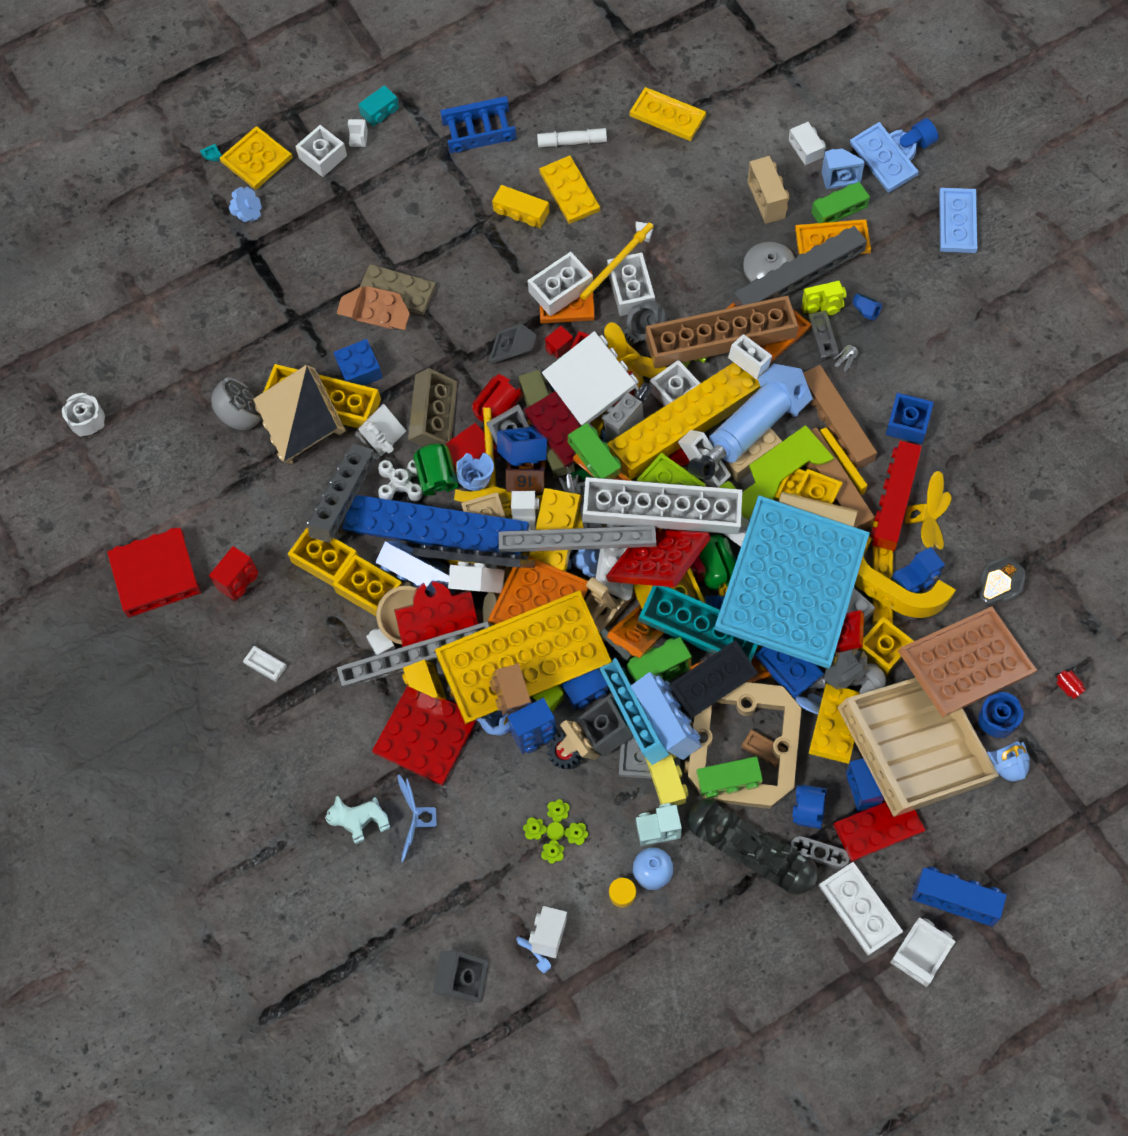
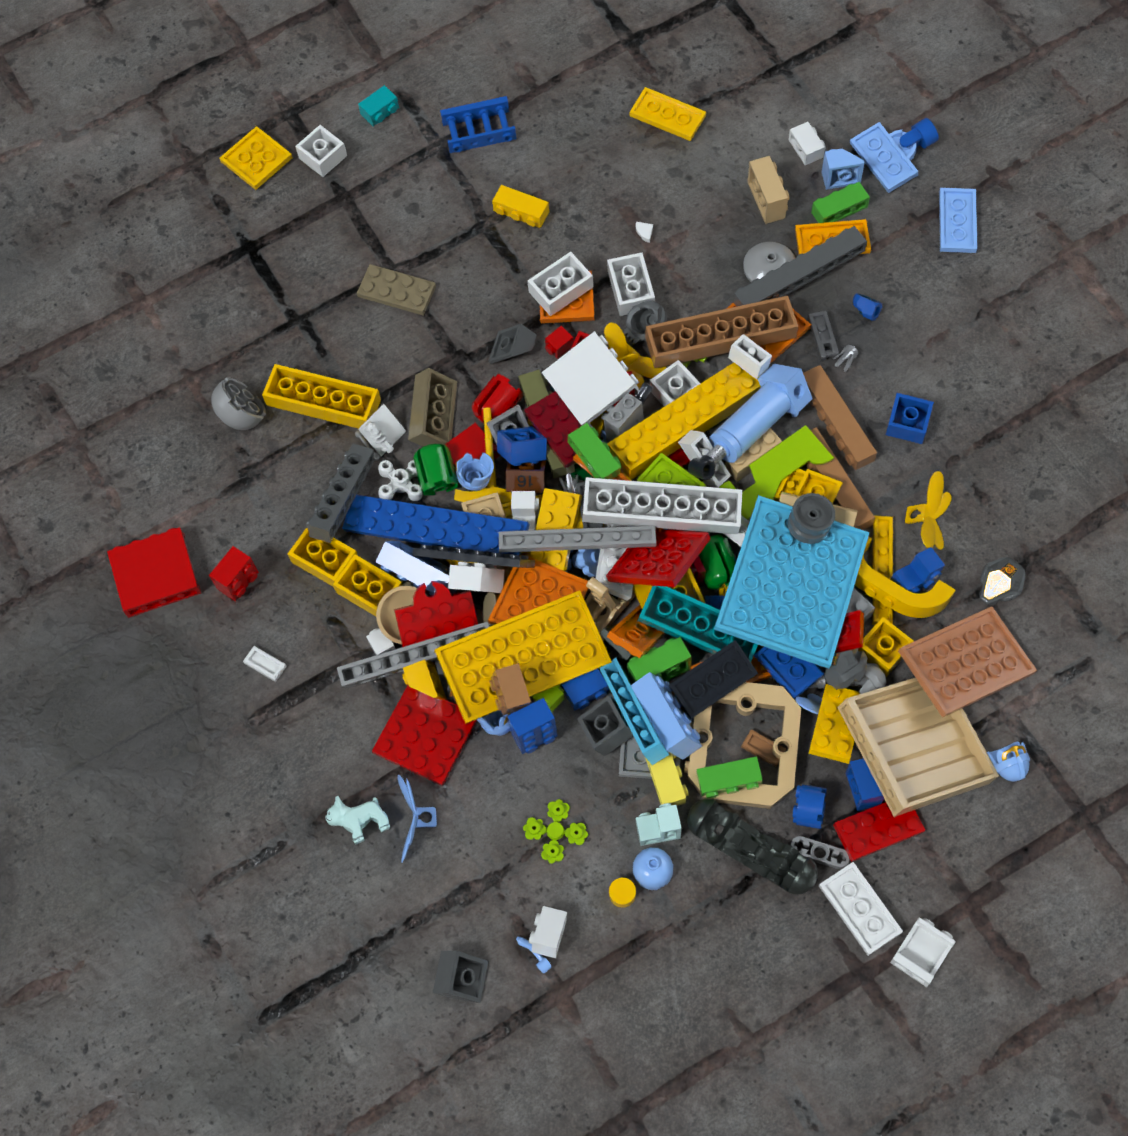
(83, 414): white brick -> none
(211, 153): teal tile -> none
(245, 204): light blue plant -> none
(298, 413): panel -> none
(358, 132): white panel -> none
(358, 363): blue brick -> none
(375, 307): nougat piece -> none
(569, 189): yellow plate -> none
(570, 747): plate -> none
(572, 137): white piece -> none
(639, 237): yellow bar -> none
(811, 518): none -> dark grey wheel
(824, 297): neon yellow plate -> none
(845, 462): yellow tile -> none
(896, 495): red brick -> none
(959, 896): blue brick -> none
(1011, 715): blue brick -> none
(1070, 684): red brick -> none

